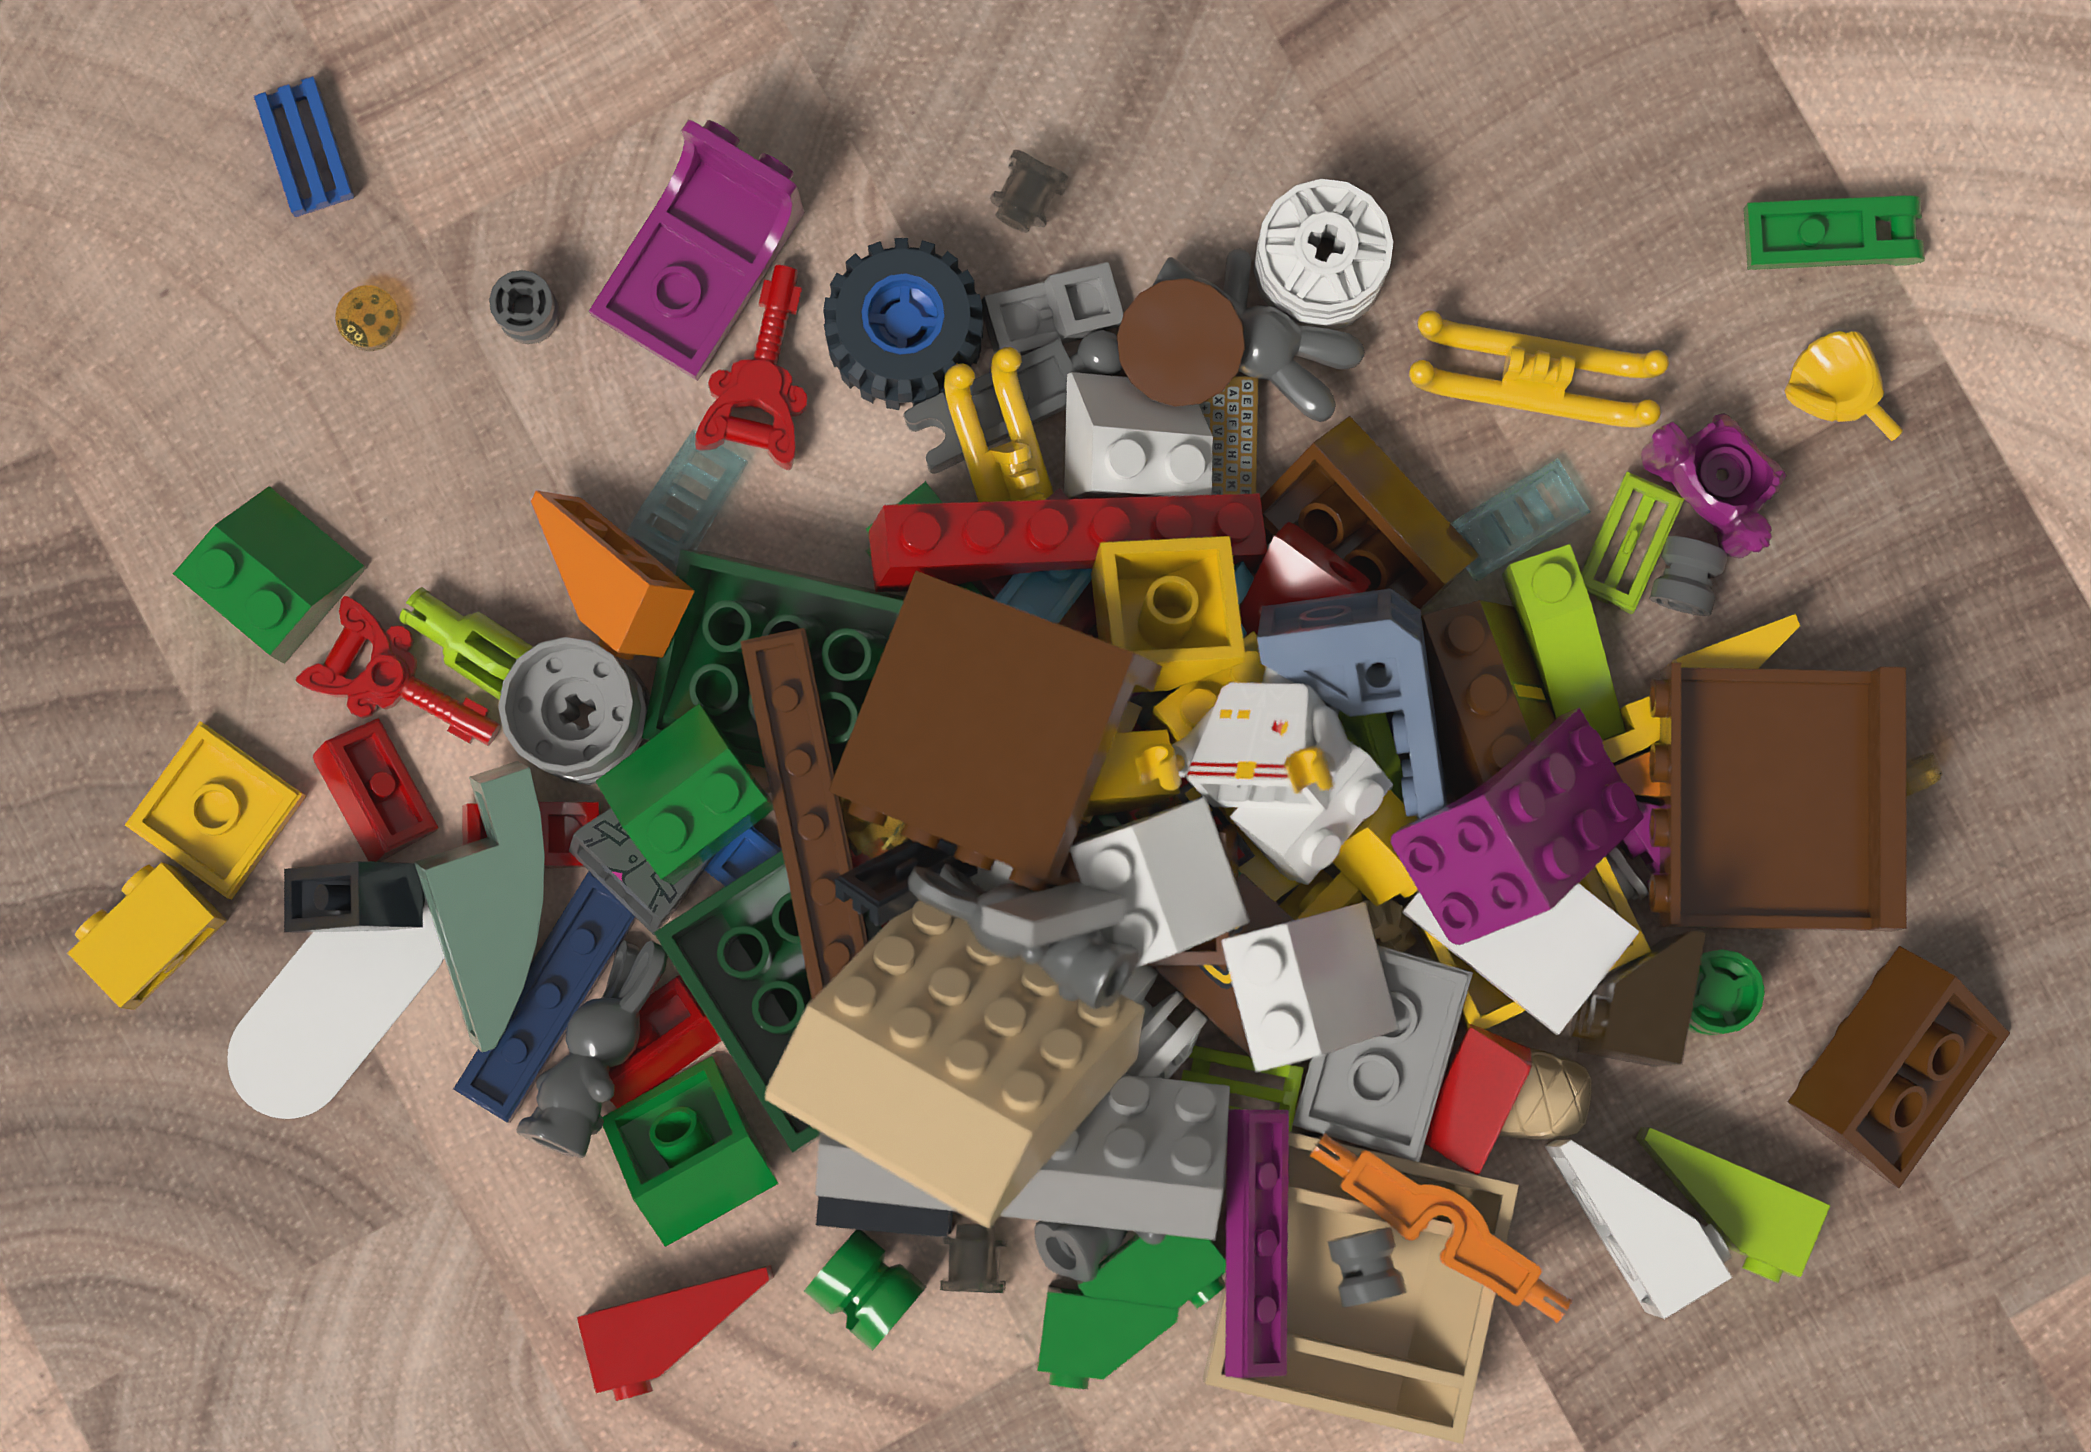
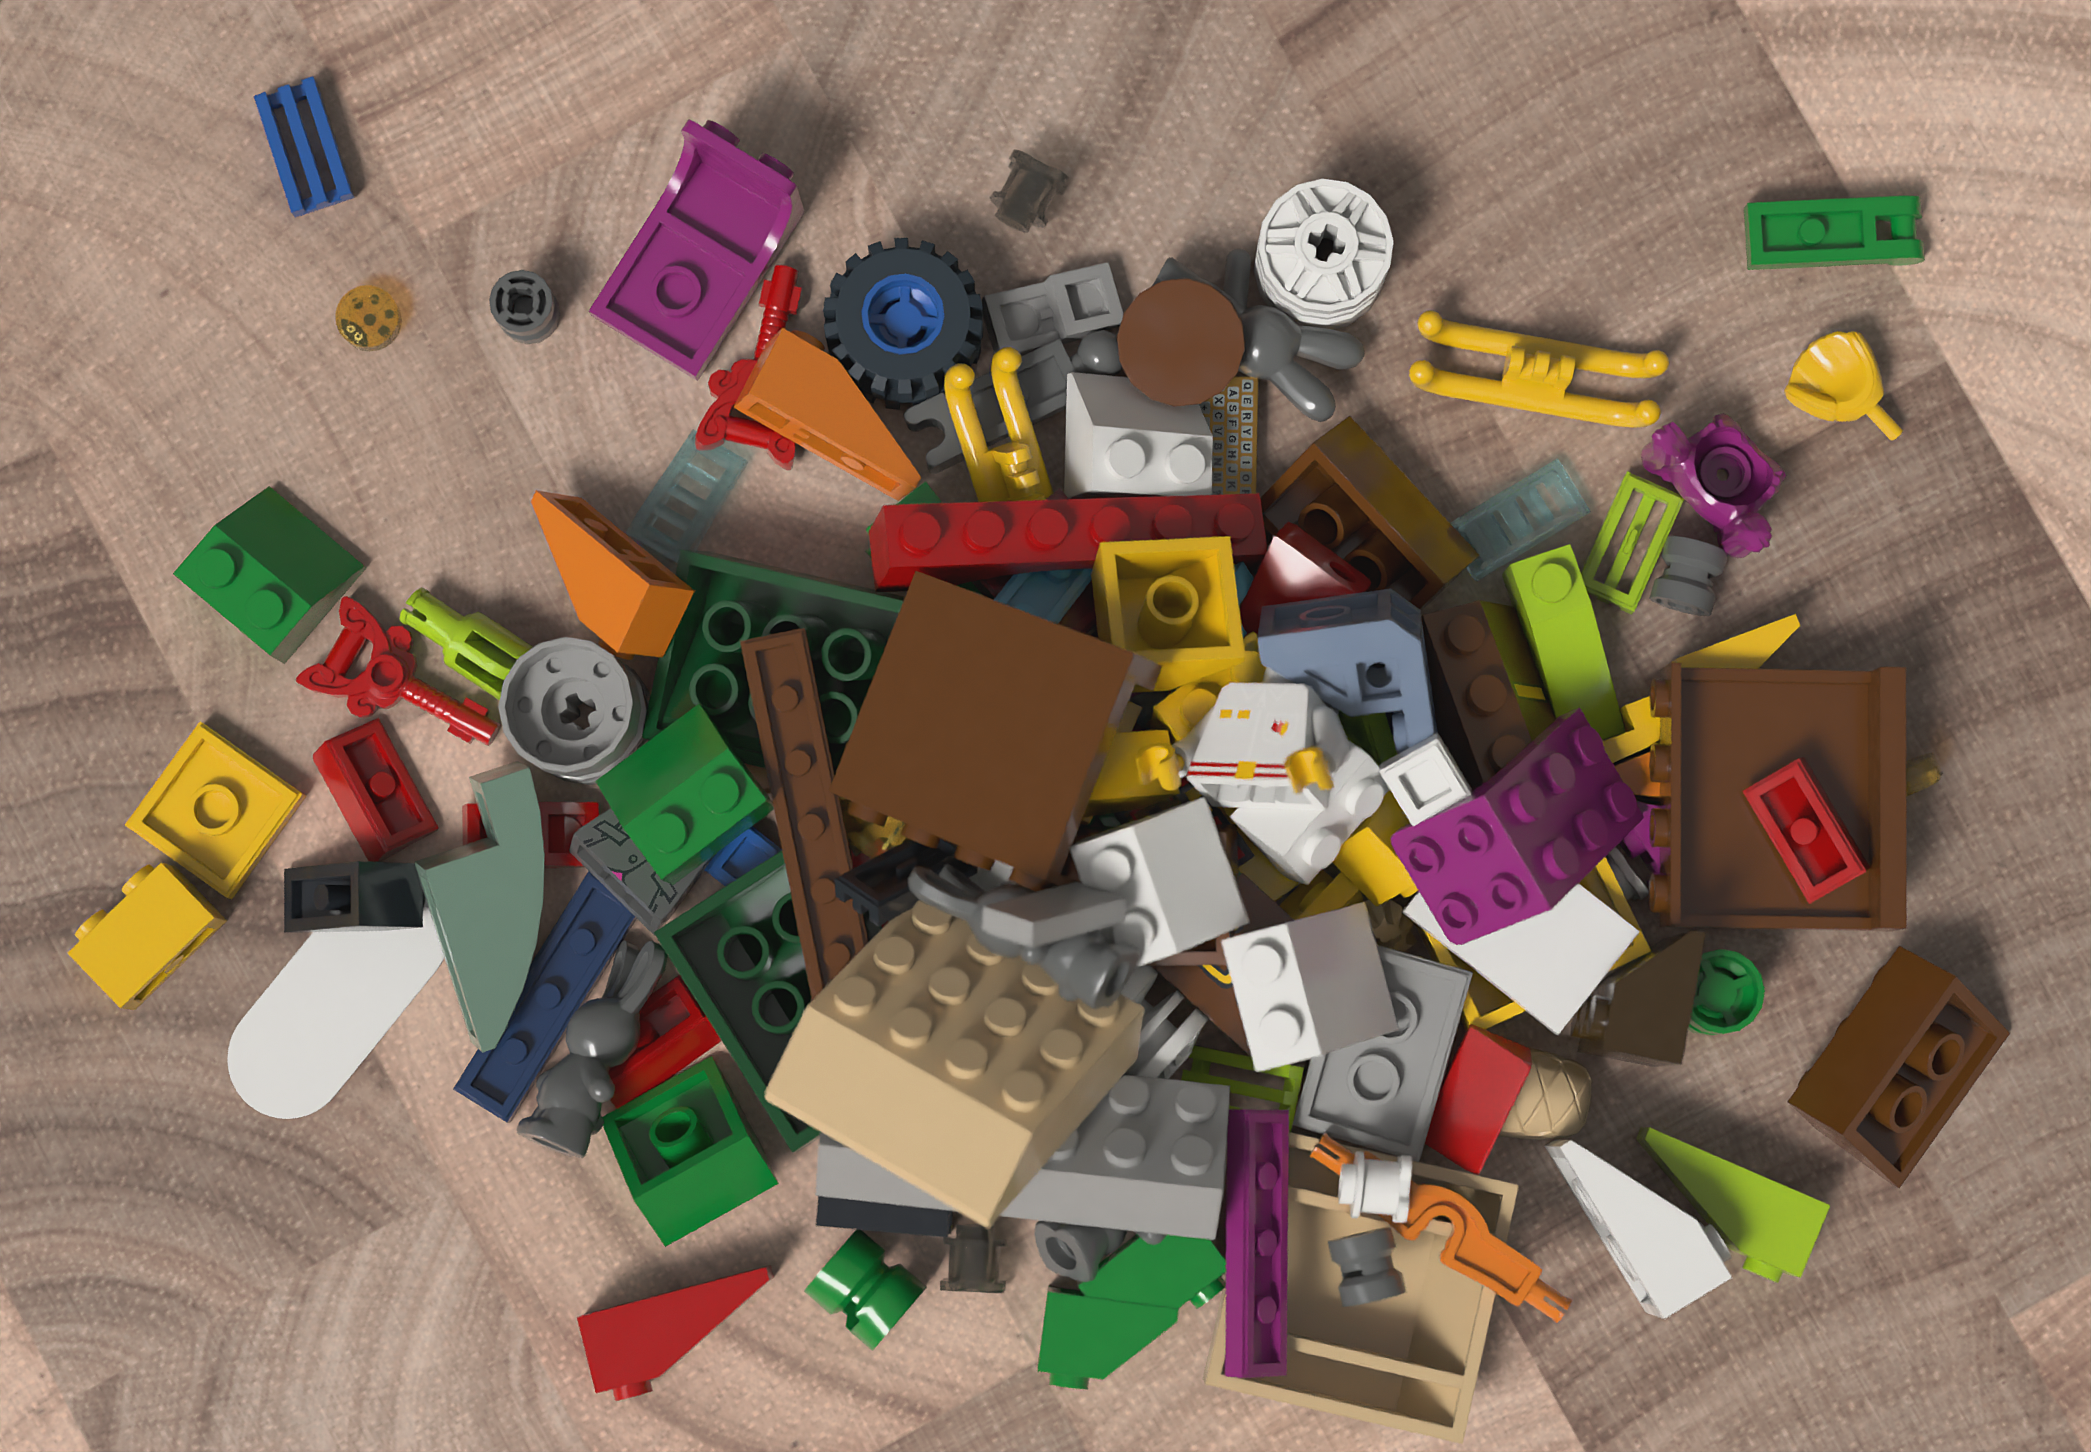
(820, 407): none -> orange slope
(1376, 1186): none -> white brick
(1425, 779): none -> white tile
(1806, 829): none -> red slope

